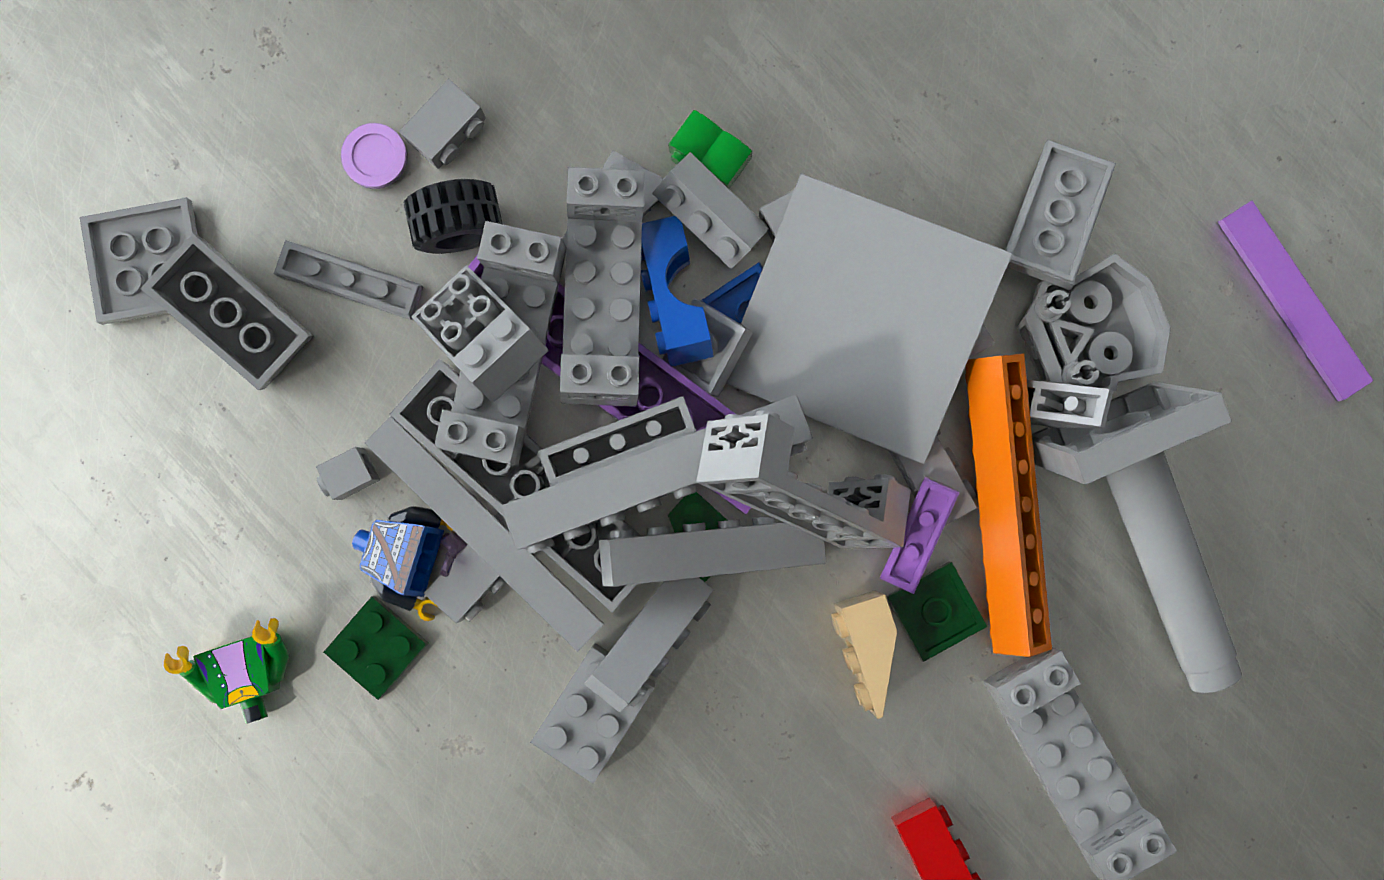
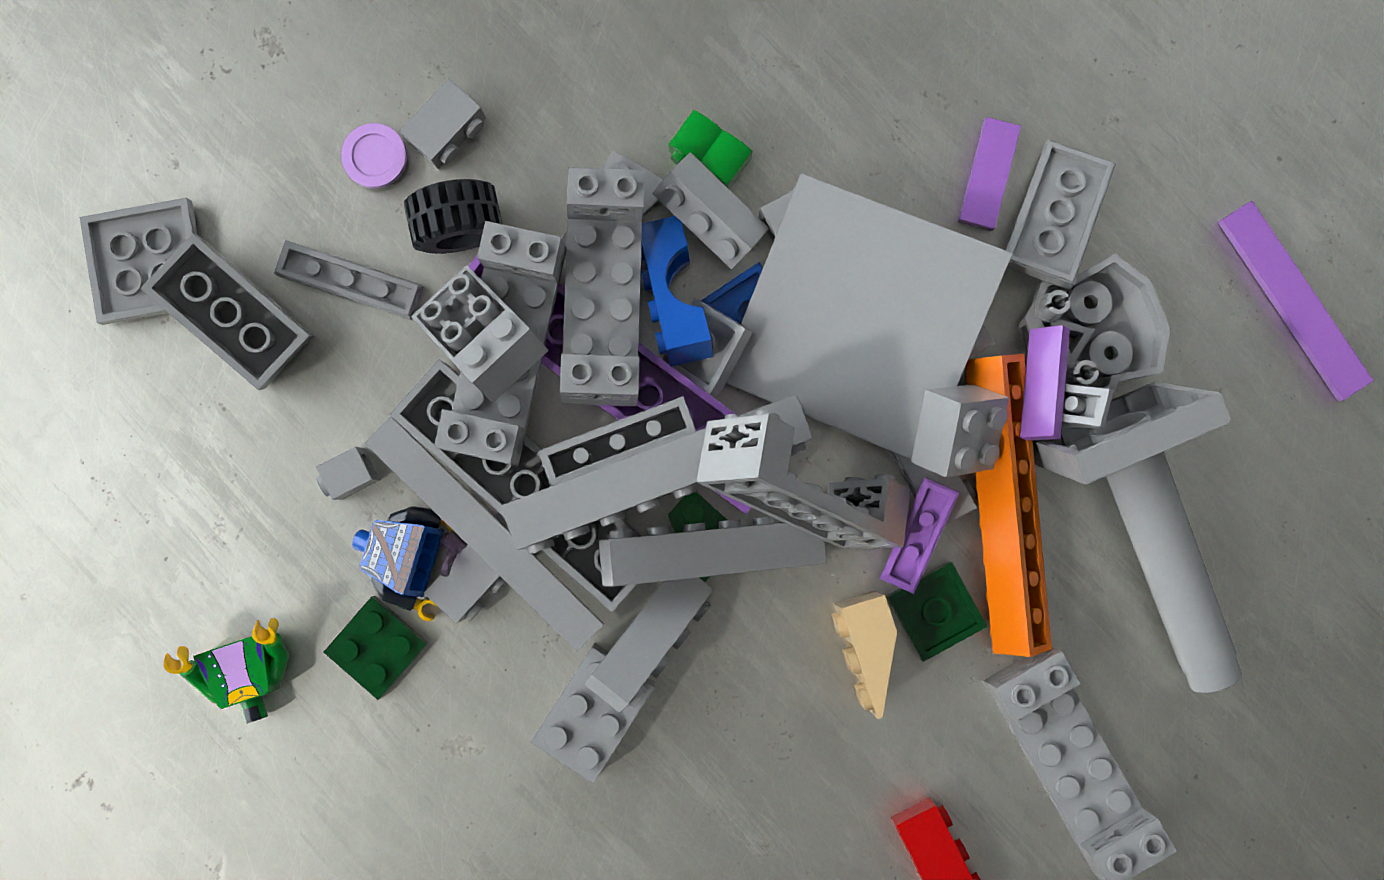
(959, 430): none -> light grey brick
(989, 174): none -> medium lavender tile
(1045, 383): none -> medium lavender tile

